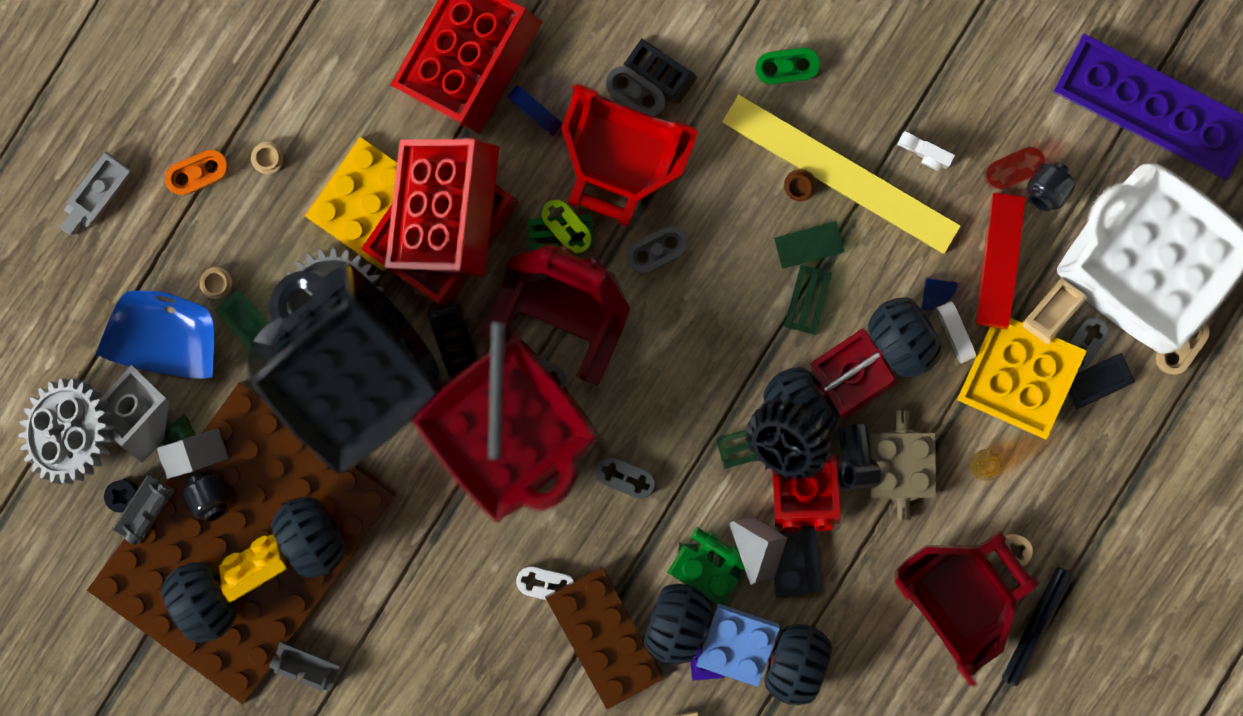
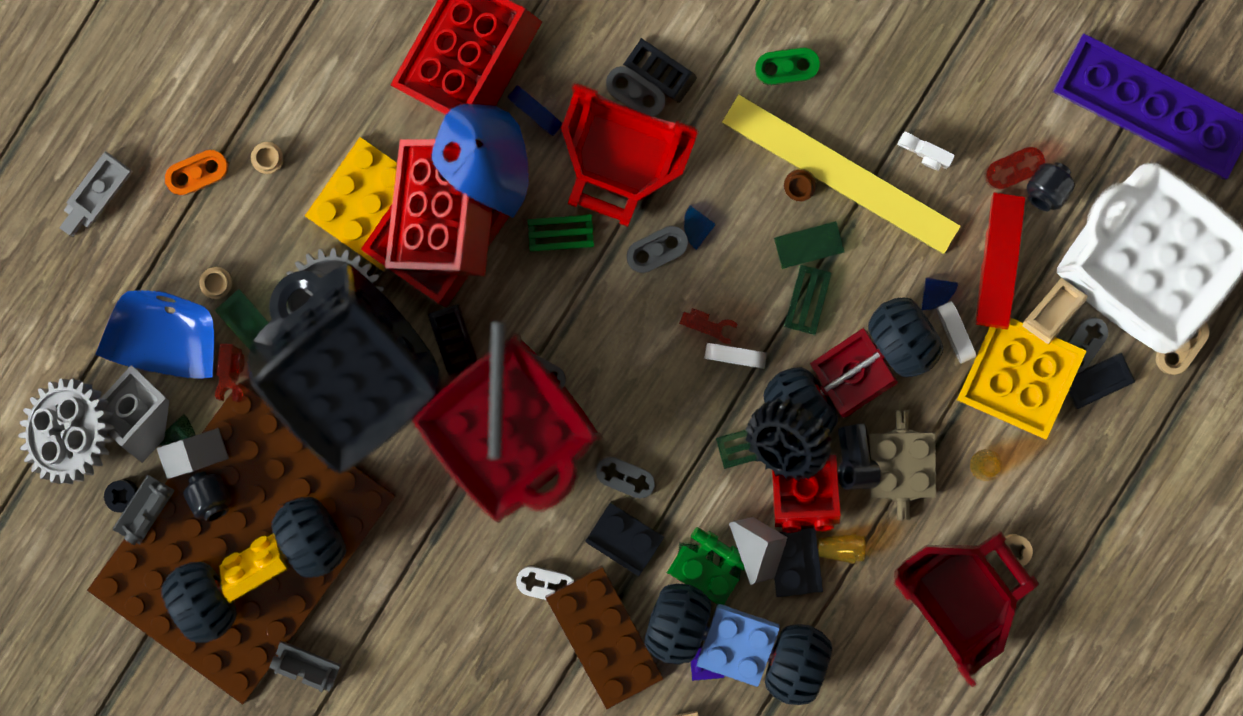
(230, 364): none -> clear red plate
(489, 174): none -> blue piece
(568, 295): dark red piece -> none
(572, 220): lime beam -> none
(624, 539): none -> black plate
(696, 227): none -> clear blue tile
(699, 321): none -> clear red plate
(735, 355): none -> white beam
(843, 548): none -> clear yellow cone
(1037, 626): black axle -> none

